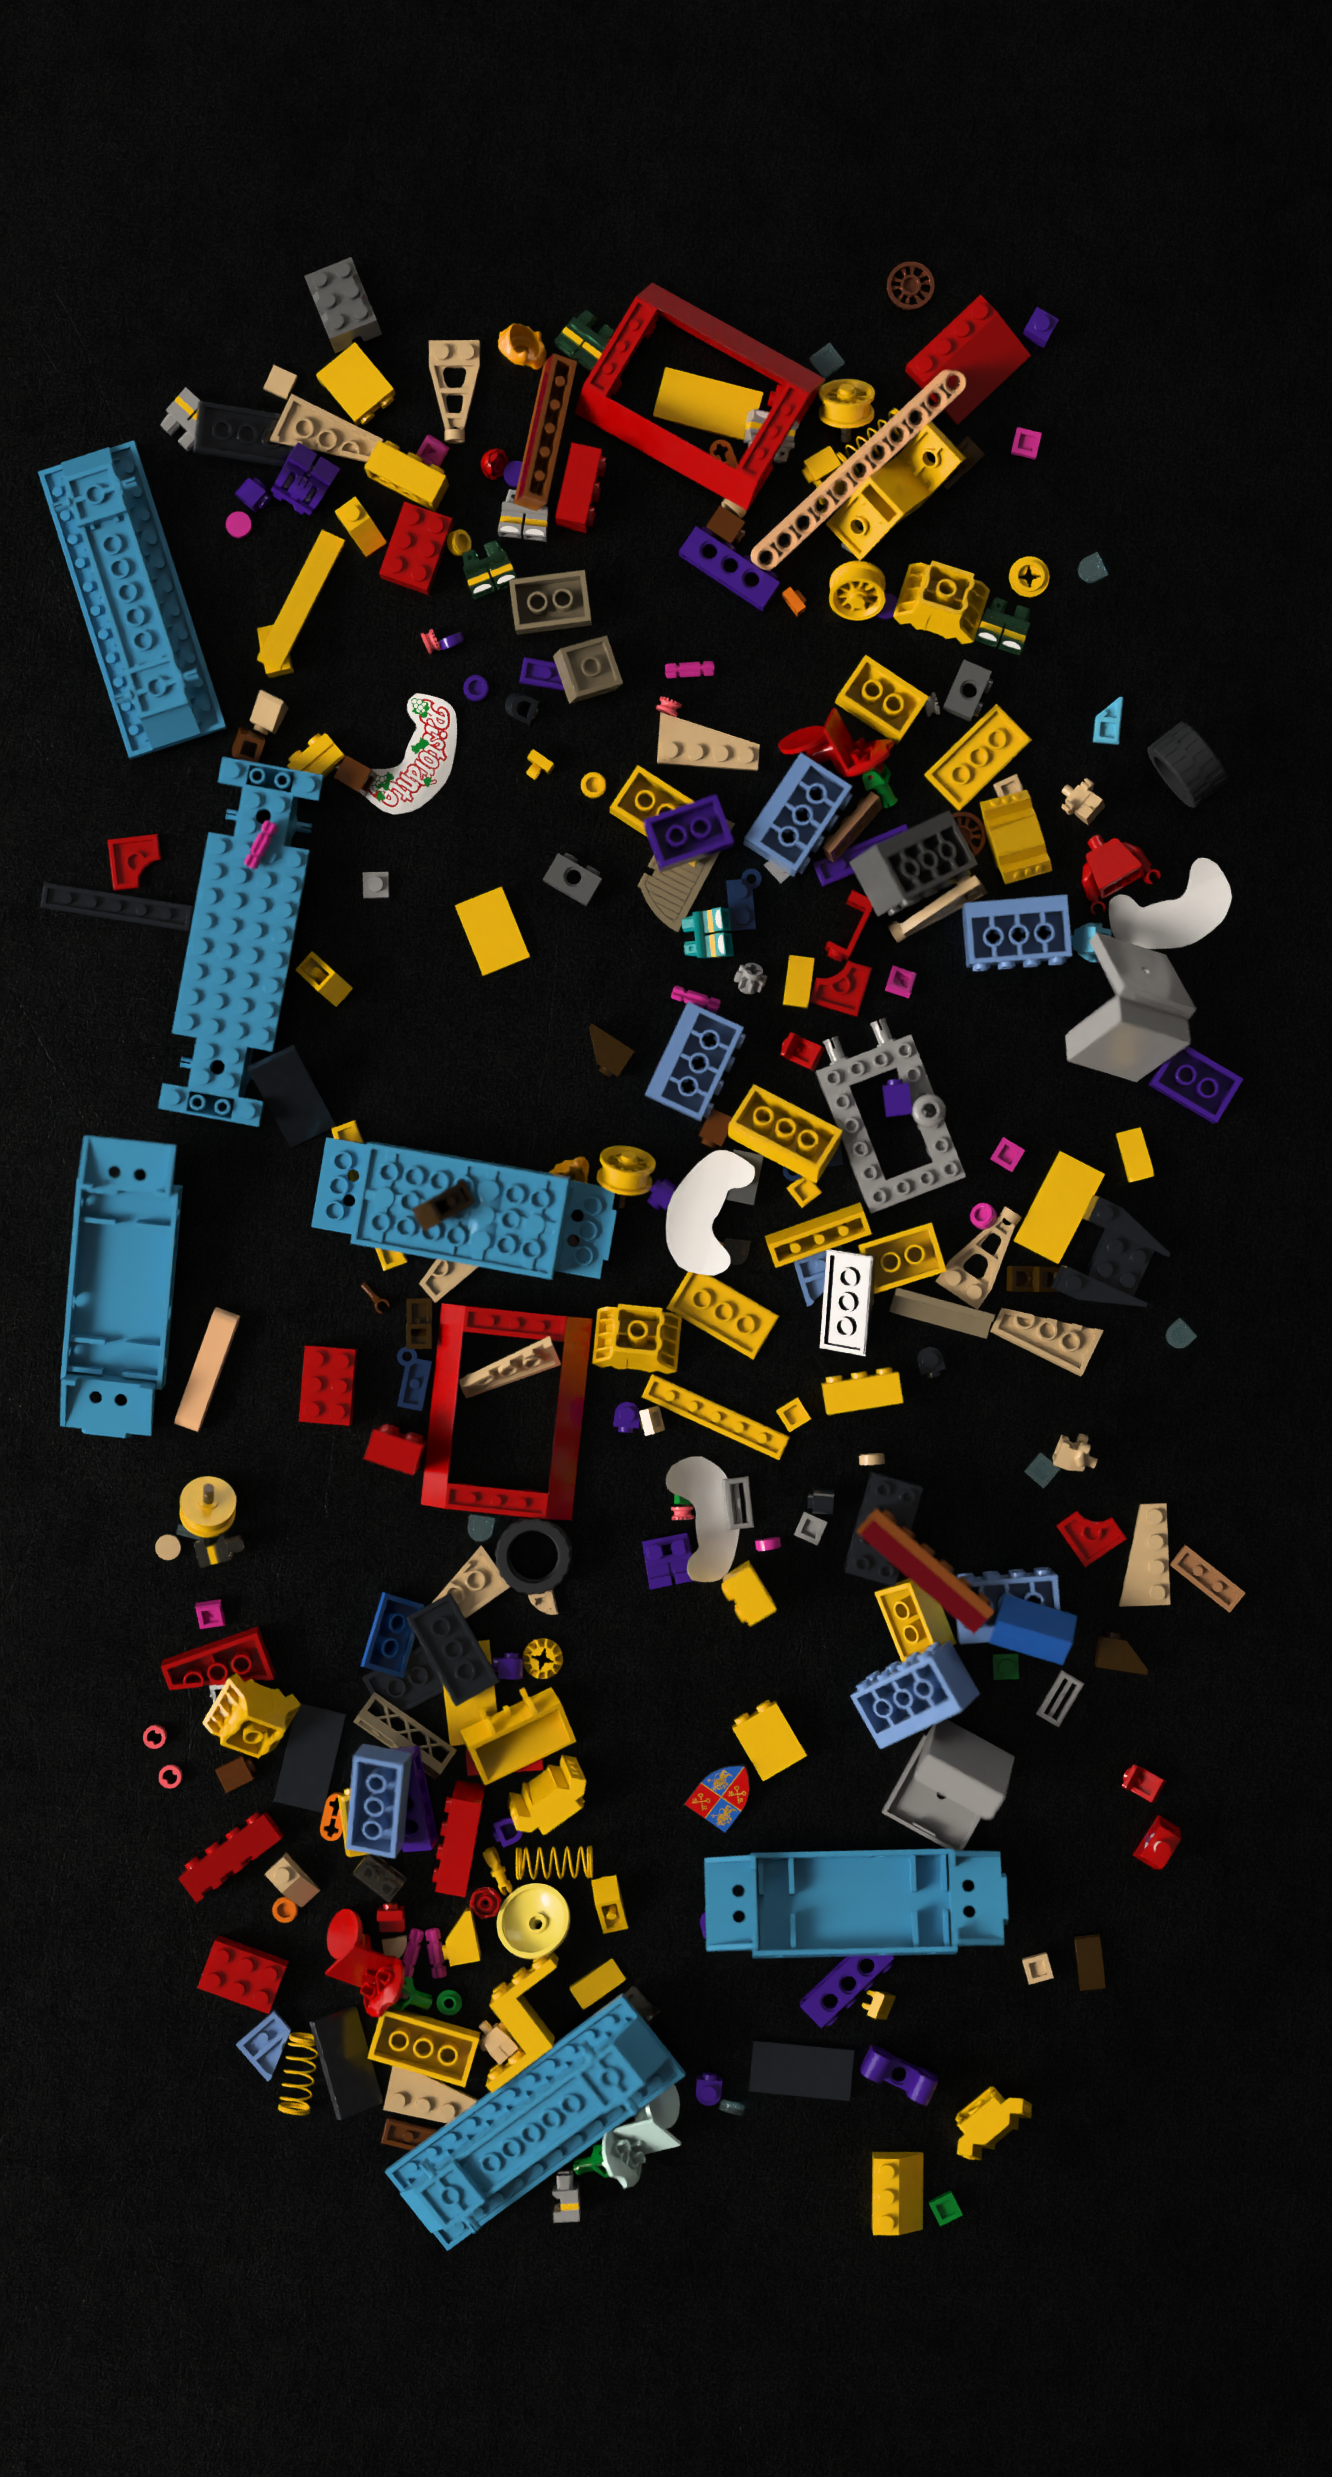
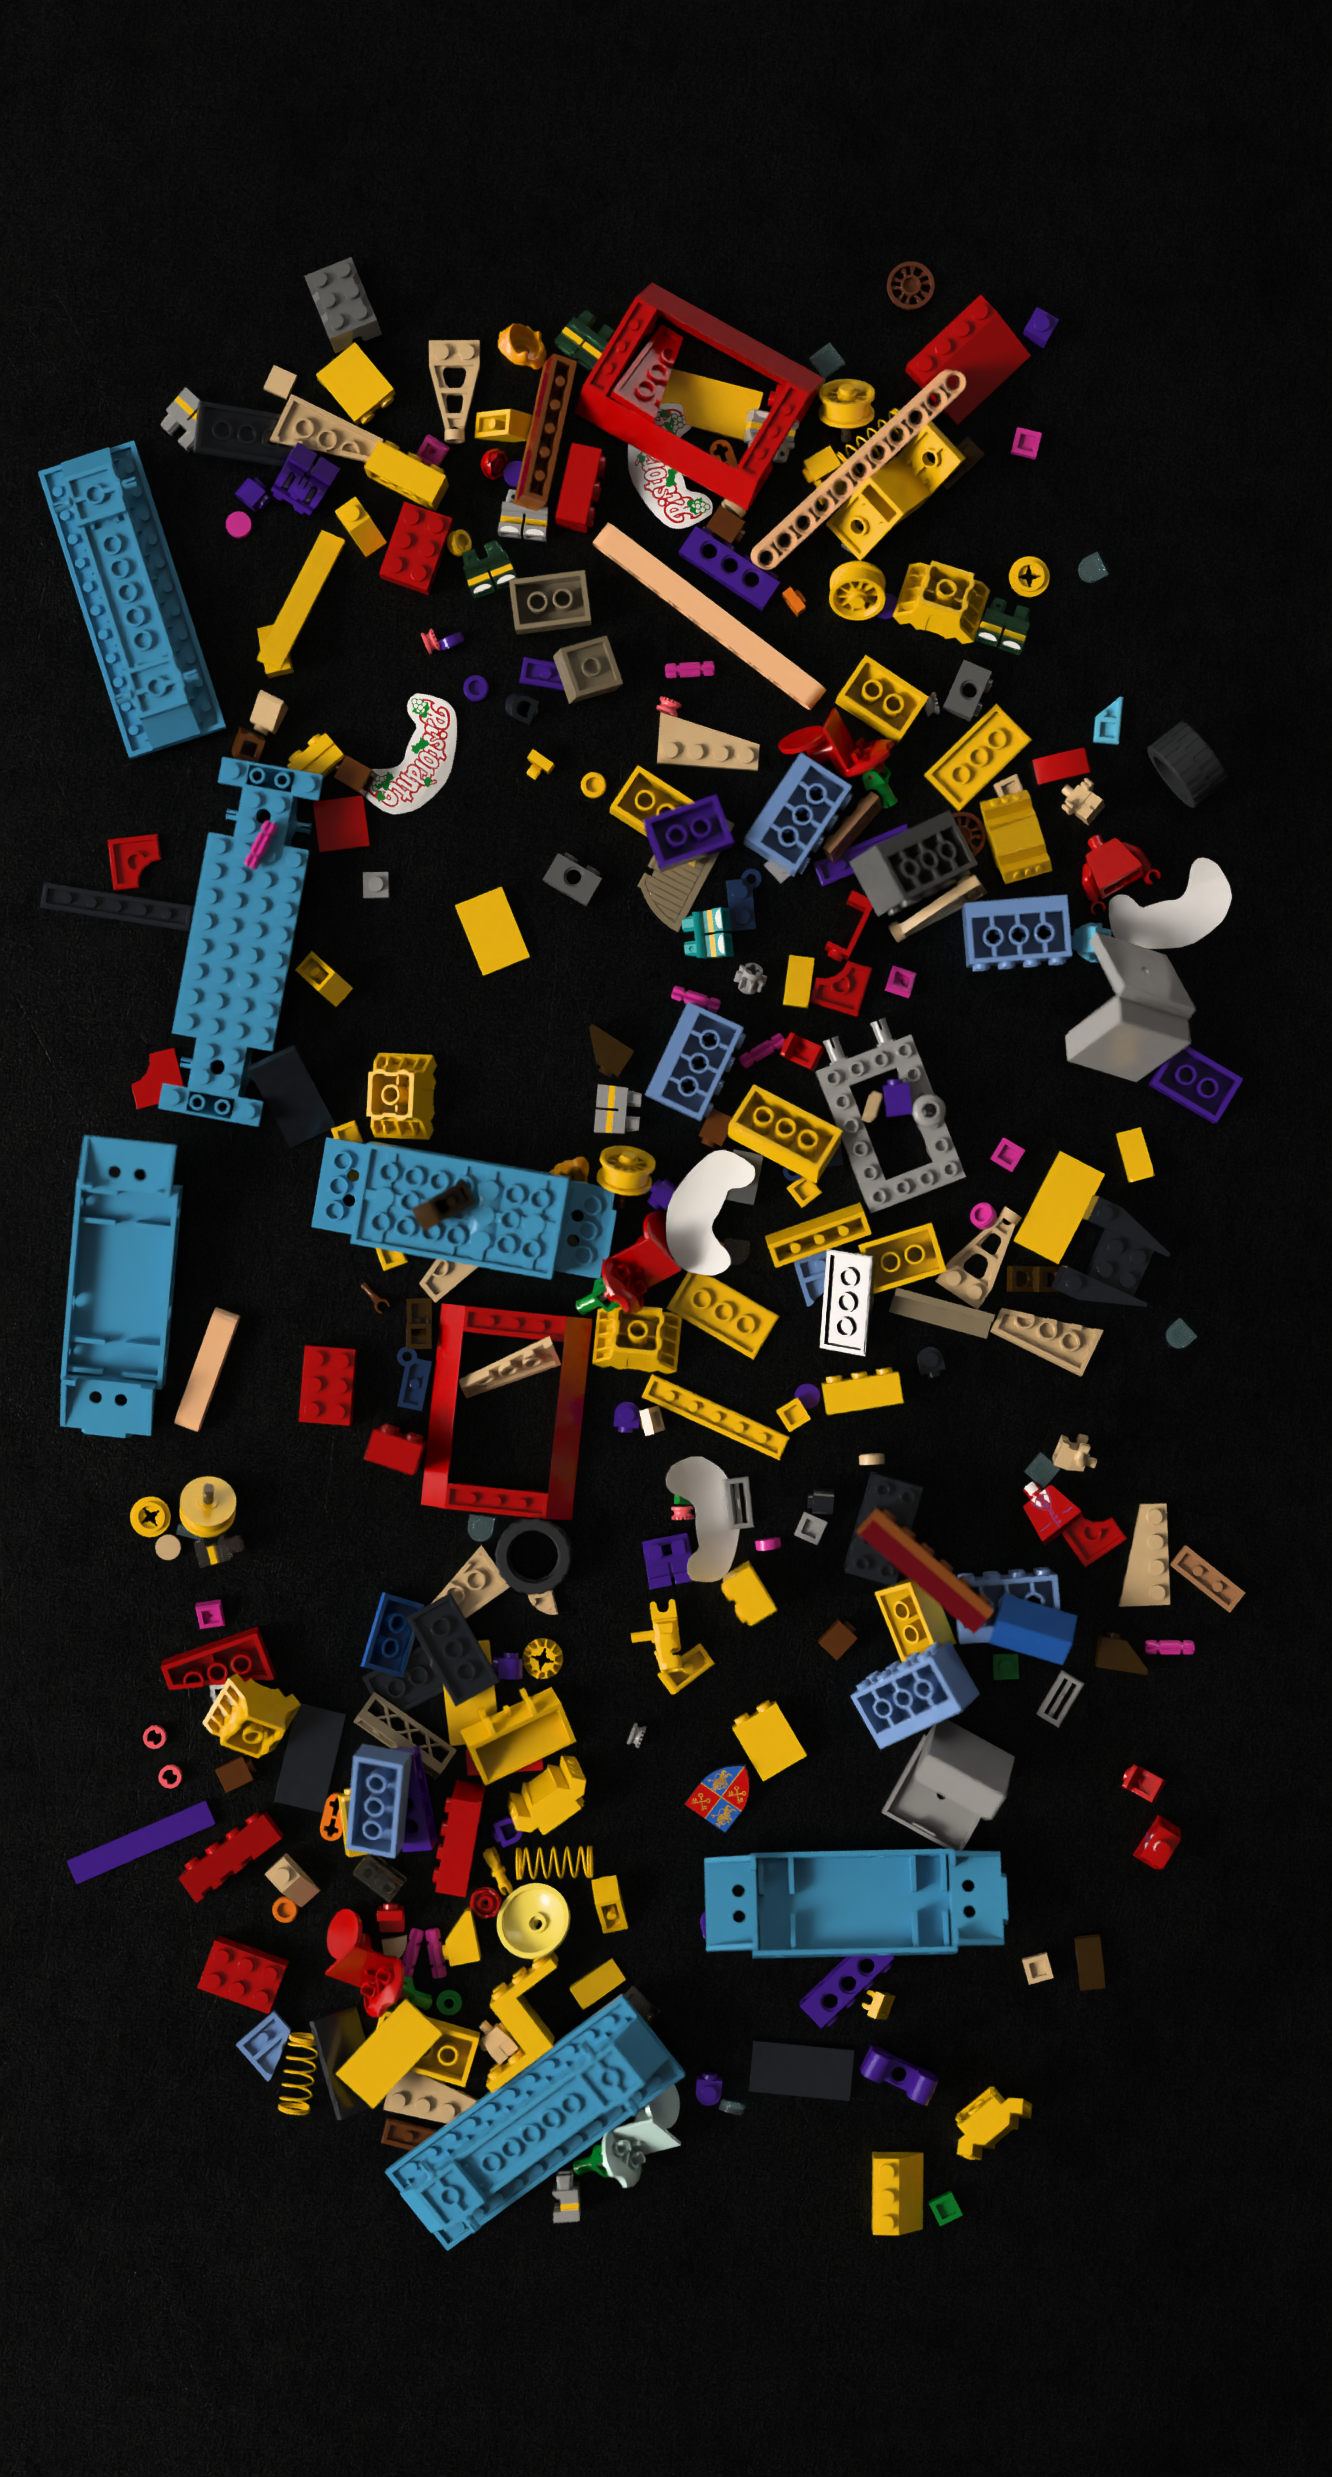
(138, 1514): none -> yellow gear
(141, 1841): none -> dark purple tile
(162, 1069): none -> red tile
(341, 824): none -> red tile
(389, 2053): none -> yellow tile
(401, 1096): none -> yellow slope
(503, 425): none -> yellow slope
(616, 1121): none -> light grey hips
(633, 1270): none -> red piece
(635, 1734): none -> light grey bush
(647, 377): none -> red wing
(661, 485): none -> sticker
(665, 1636): none -> yellow piece
(694, 1664): none -> yellow slope
(709, 616): none -> light nougat beam
(761, 1051): none -> dark pink axle
(808, 1395): none -> dark purple tile
(838, 1638): none -> reddish brown brick
(872, 1107): none -> tan tile
(1049, 1511): none -> red torso
(1061, 766): none -> red slope
(1169, 1647): none -> dark pink axle

